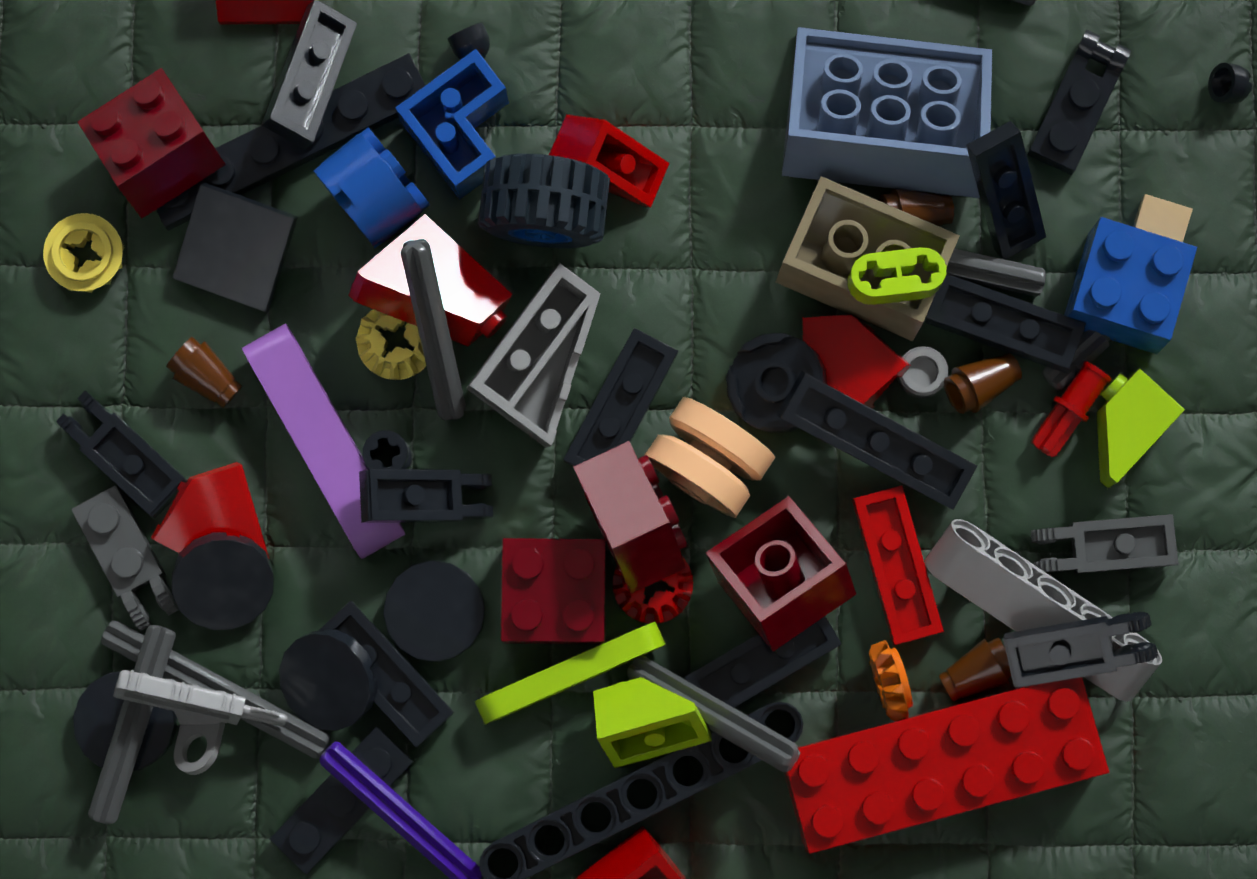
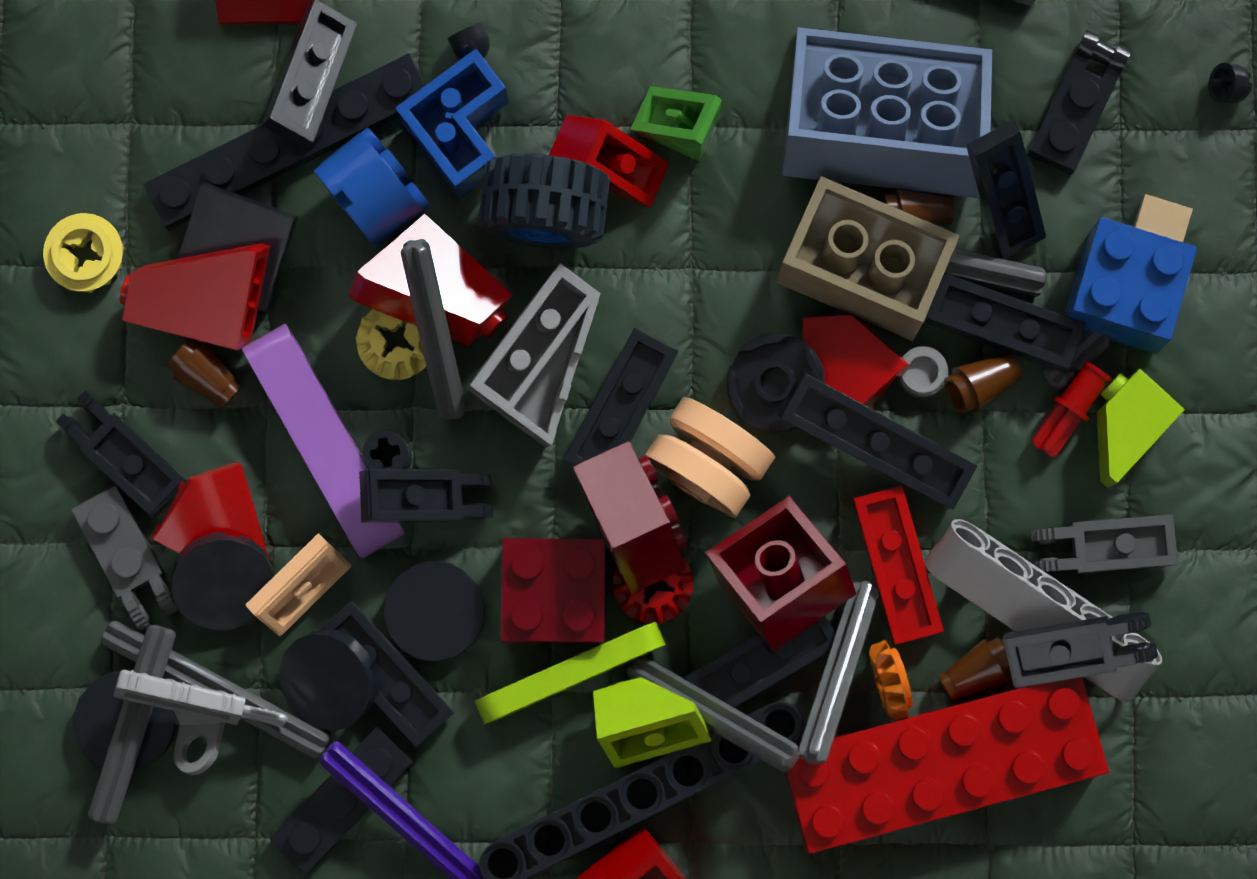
(151, 143): dark red brick -> none
(200, 296): none -> red slope
(298, 585): none -> light nougat tile
(678, 119): none -> bright green slope
(838, 674): none -> dark grey axle
(895, 264): lime beam -> none

